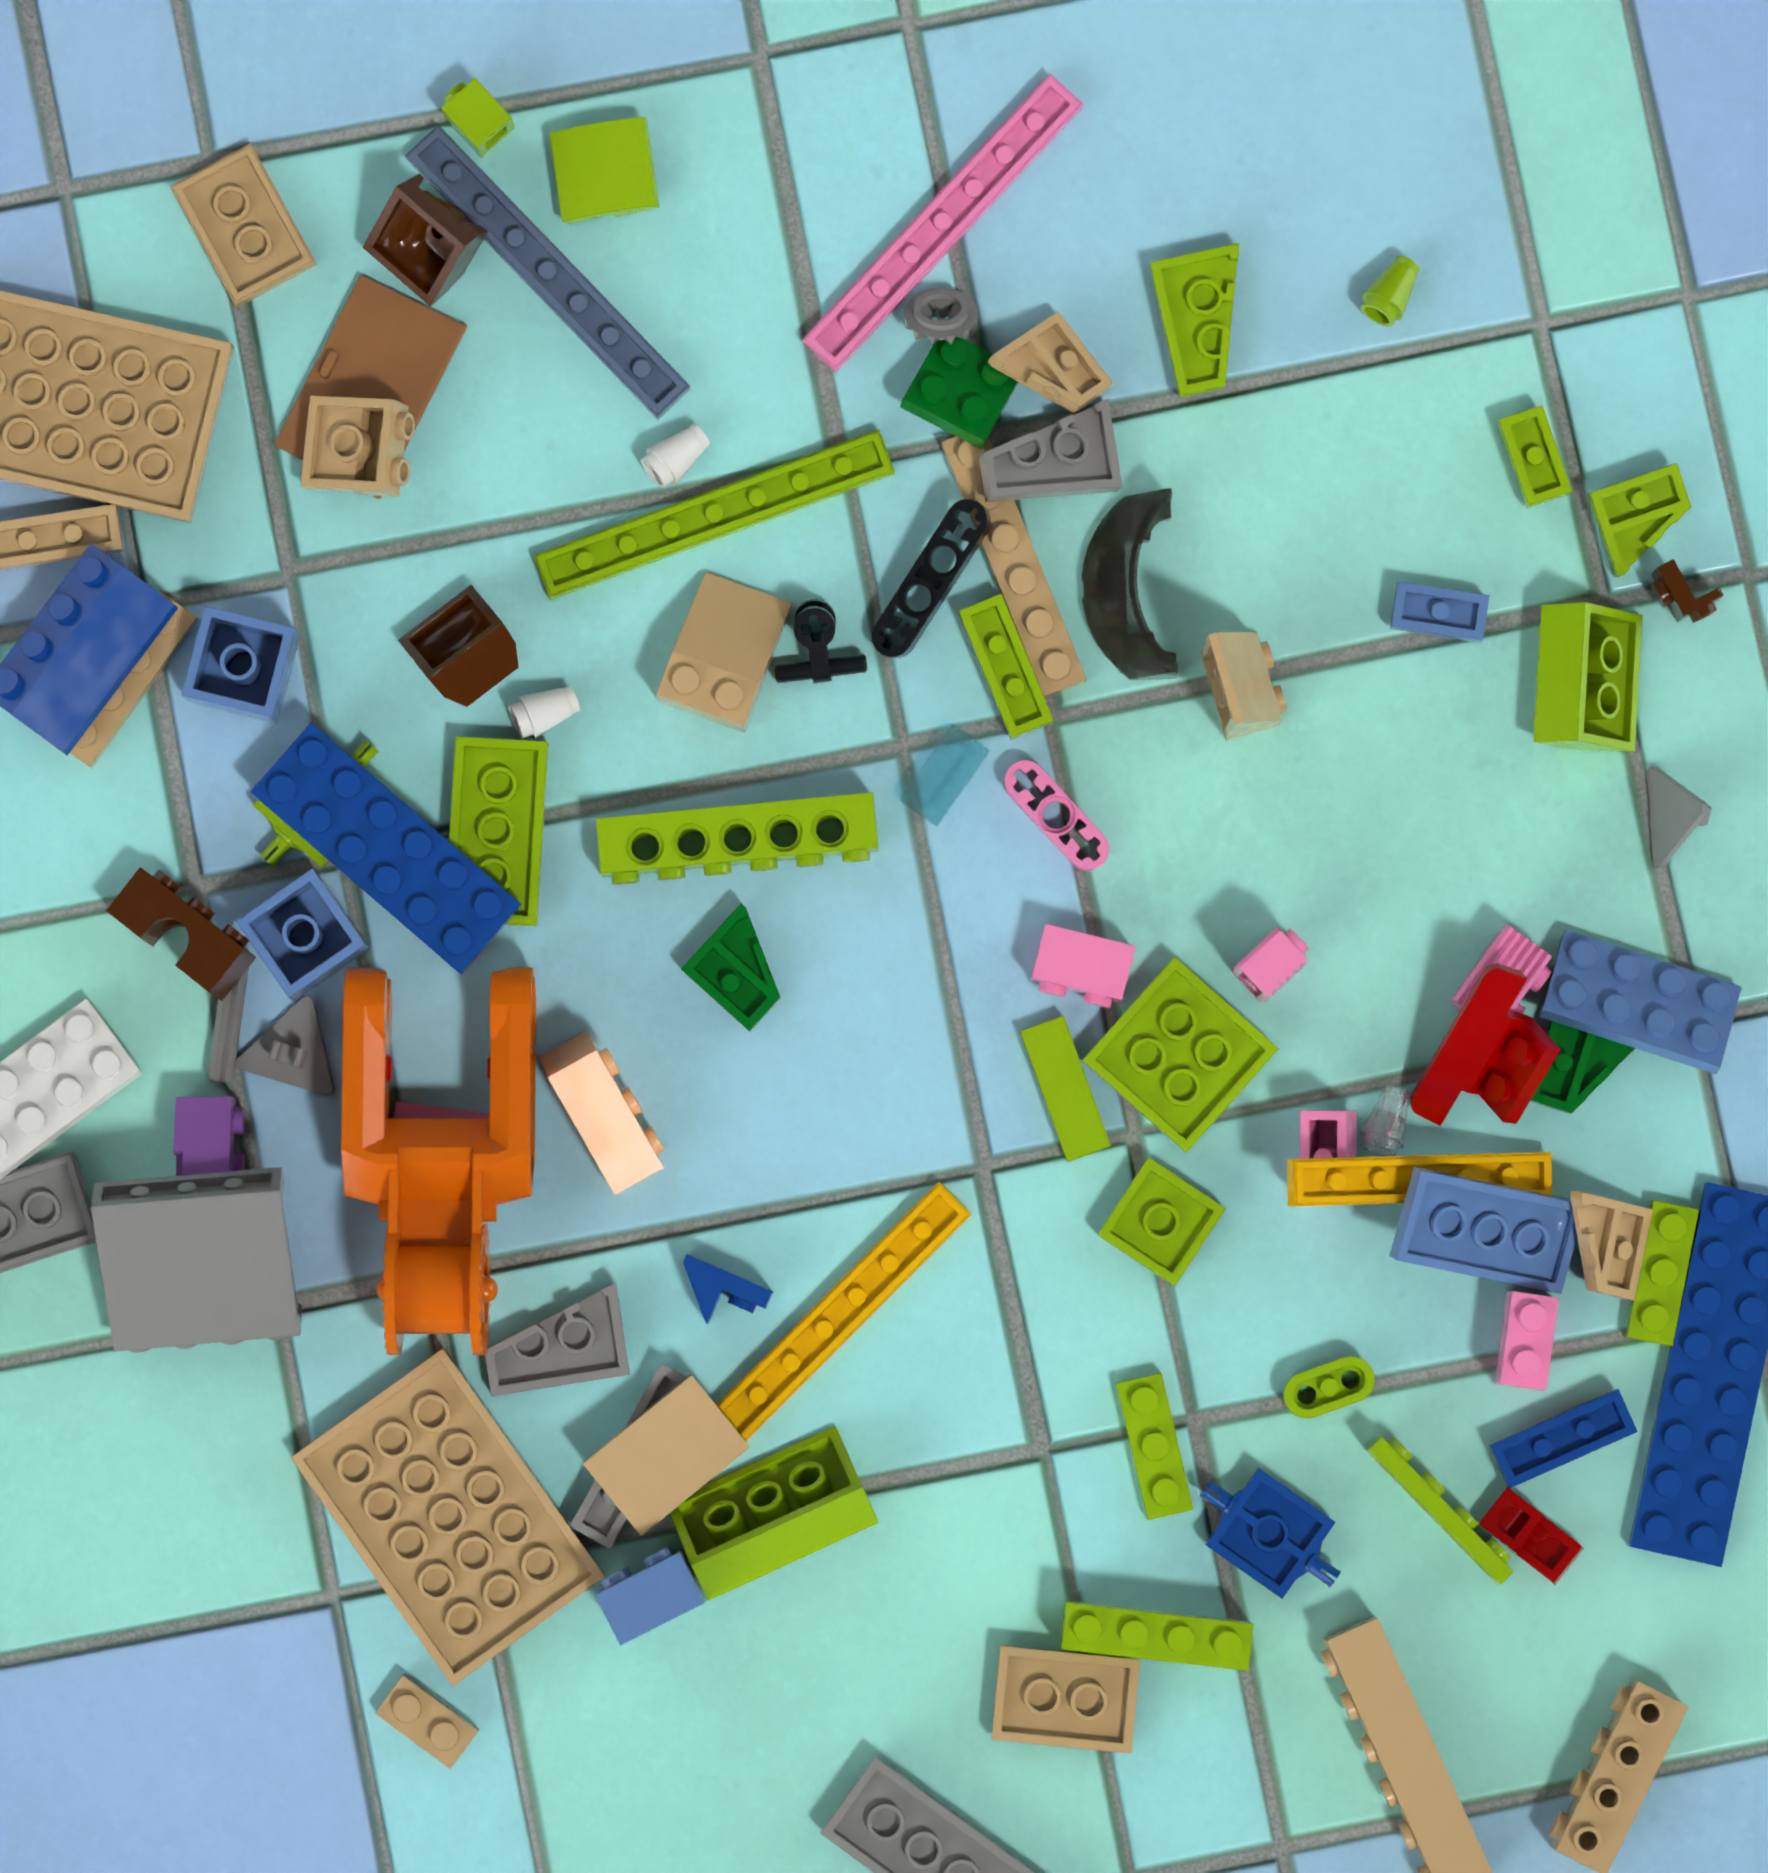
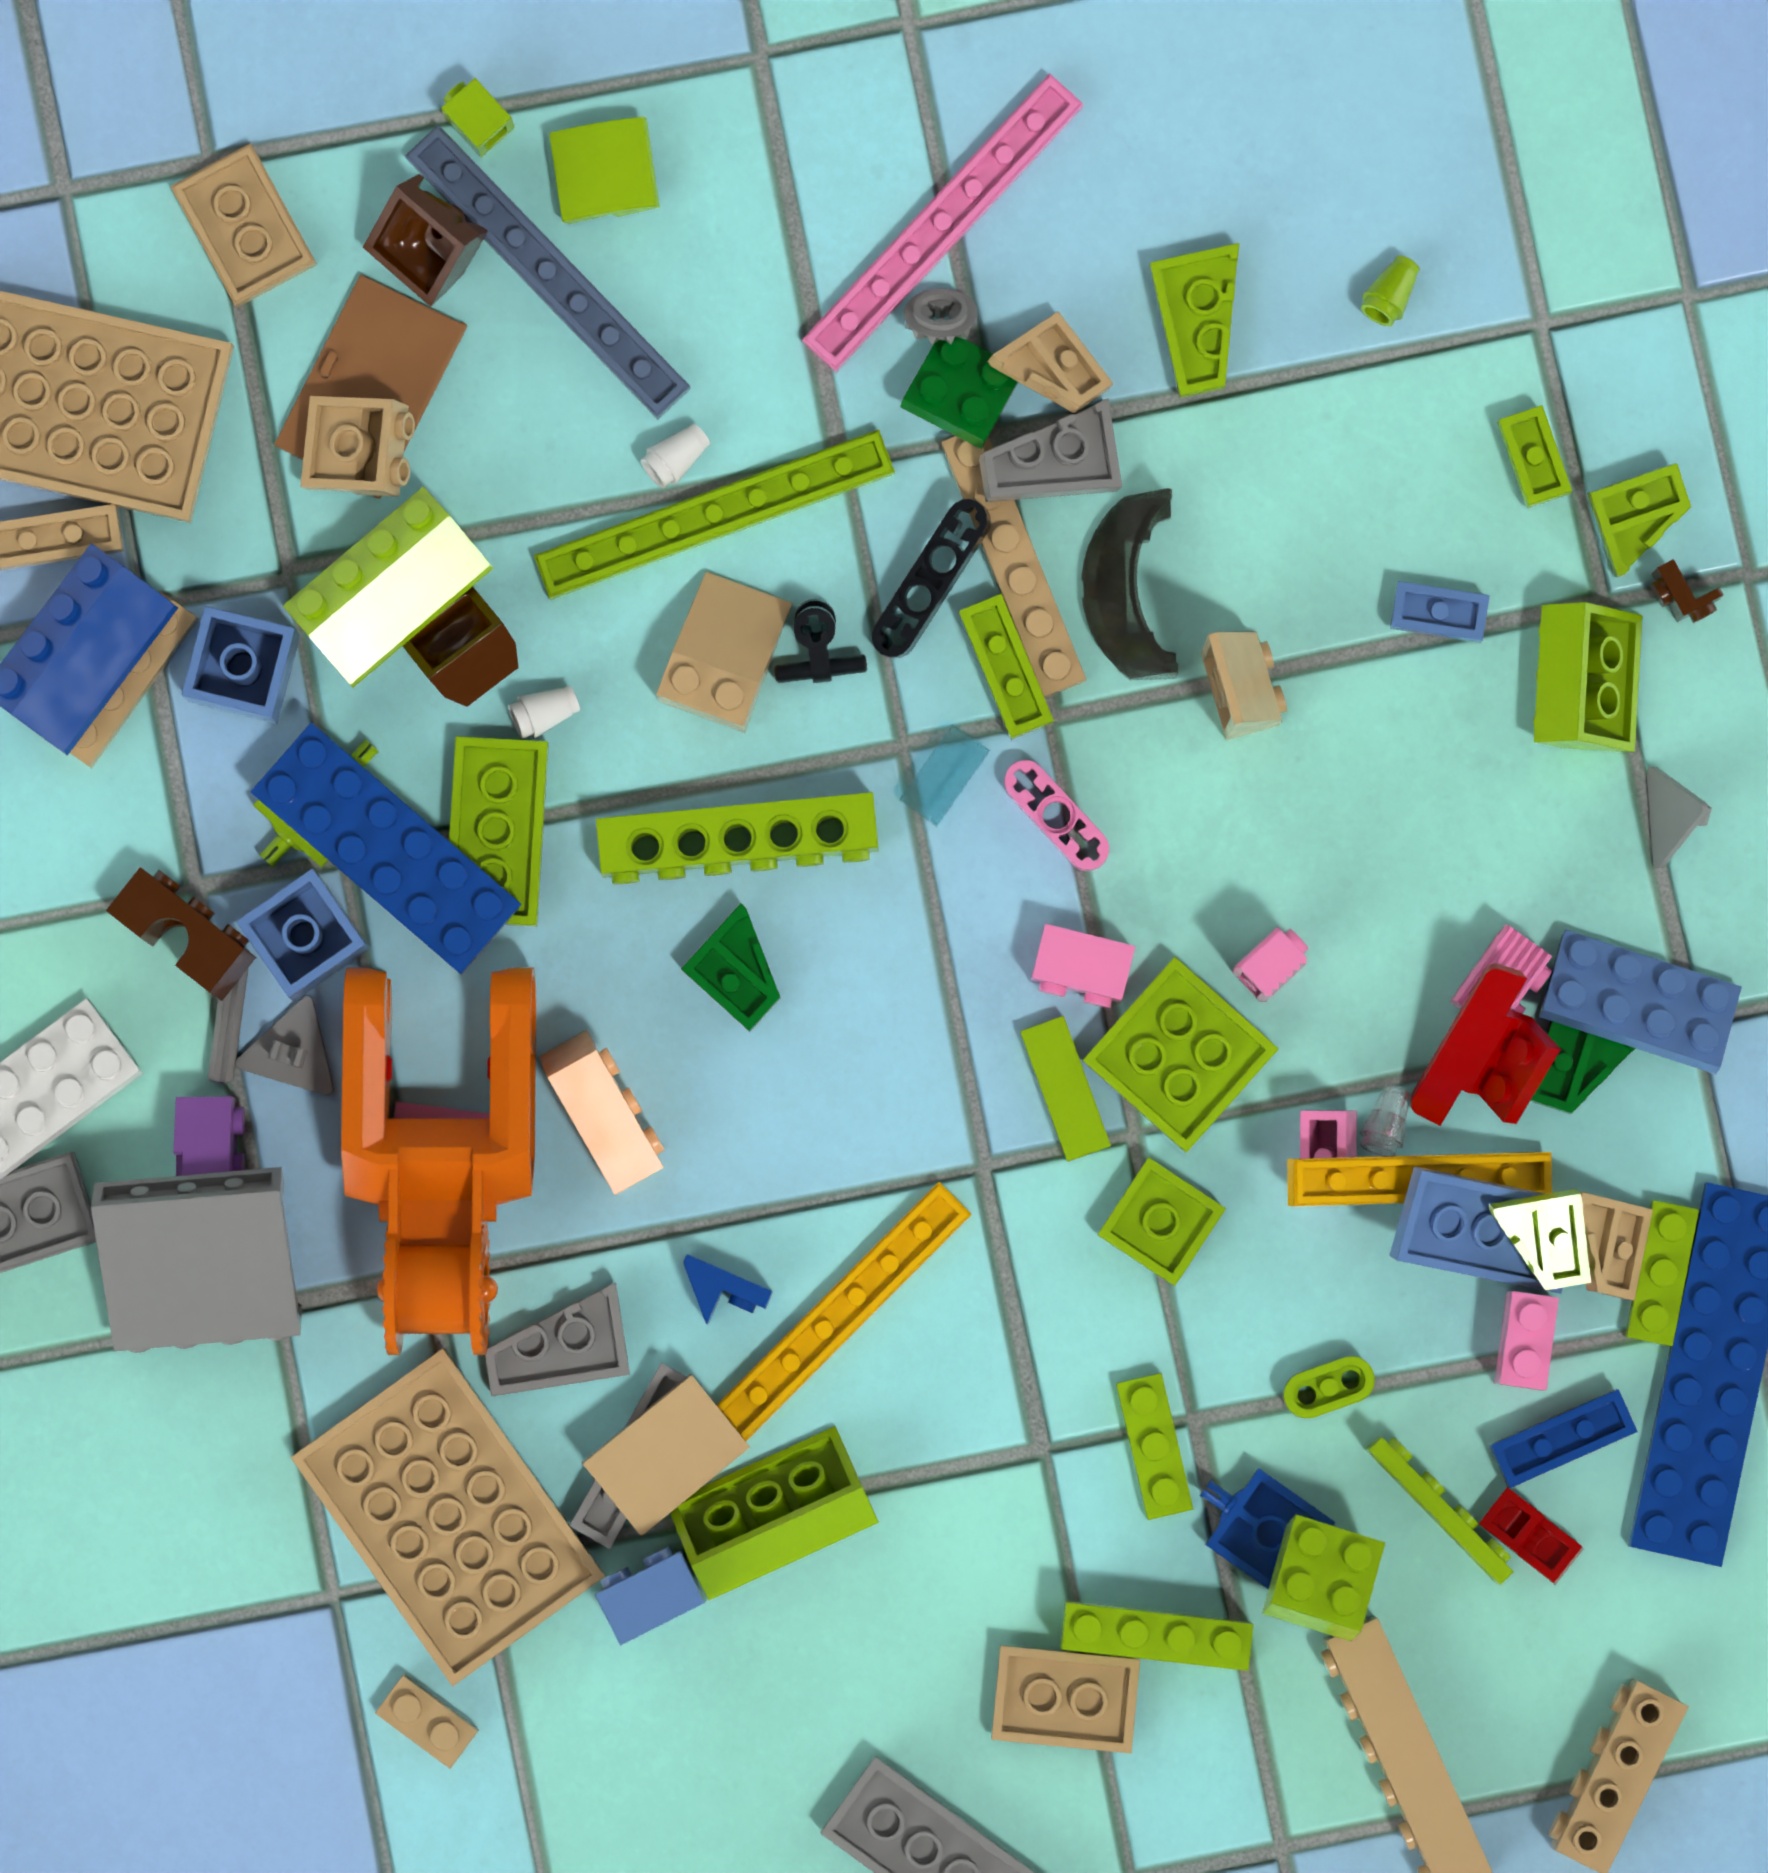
(388, 587): none -> slope
(1323, 1578): none -> lime brick
(1548, 1236): none -> wing

